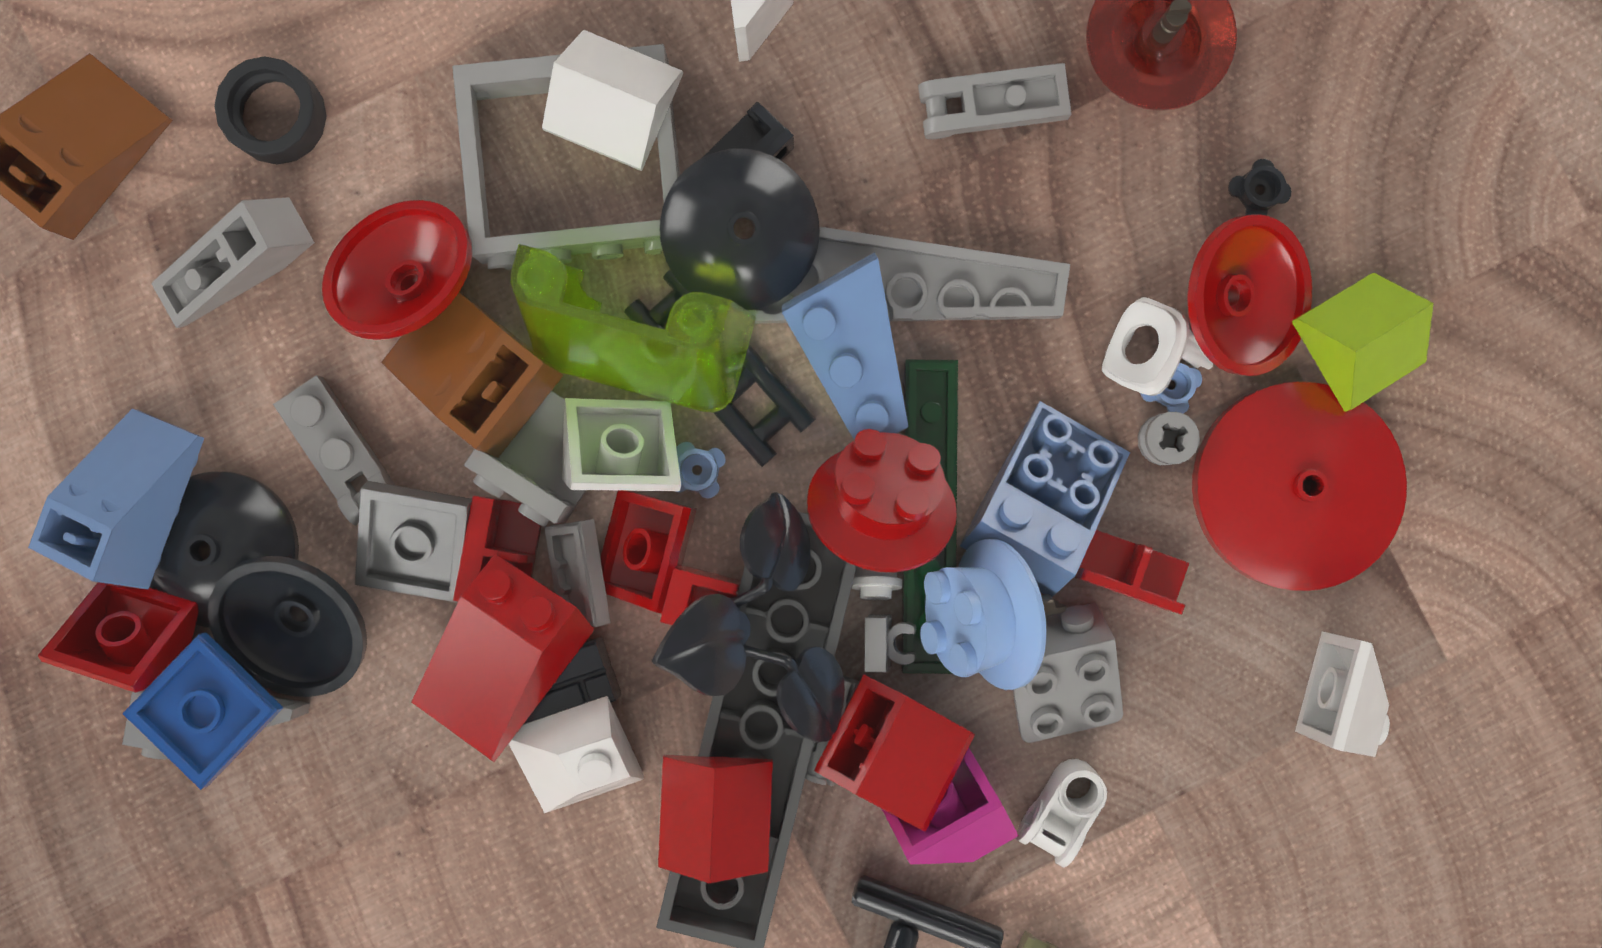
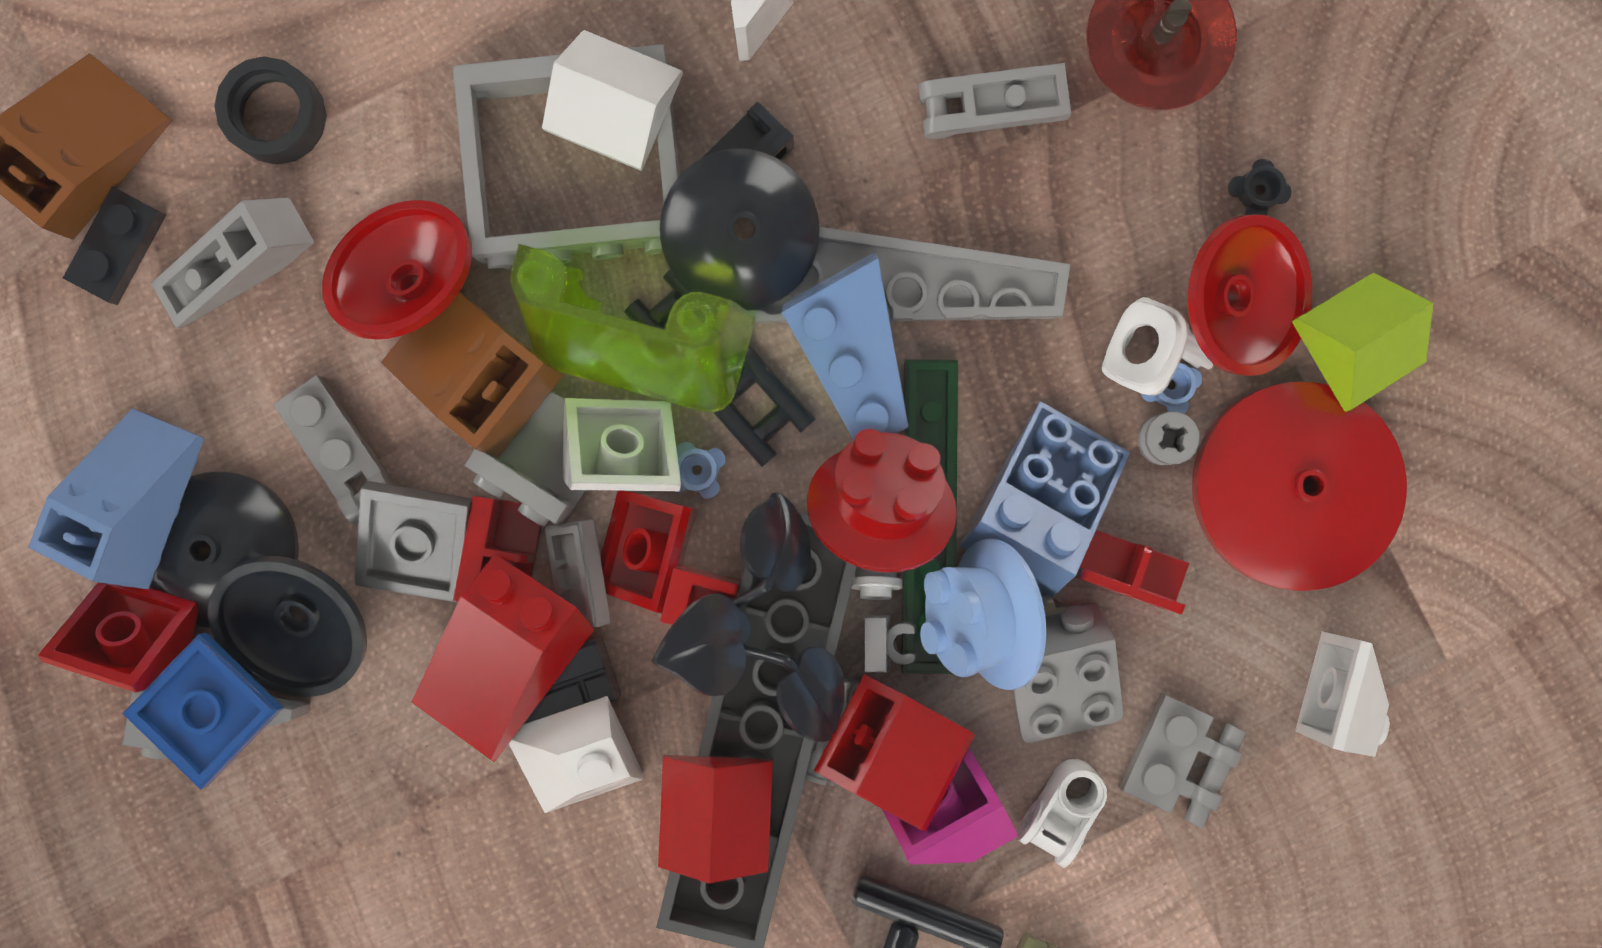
(114, 246): none -> black plate
(1167, 754): none -> light grey plate

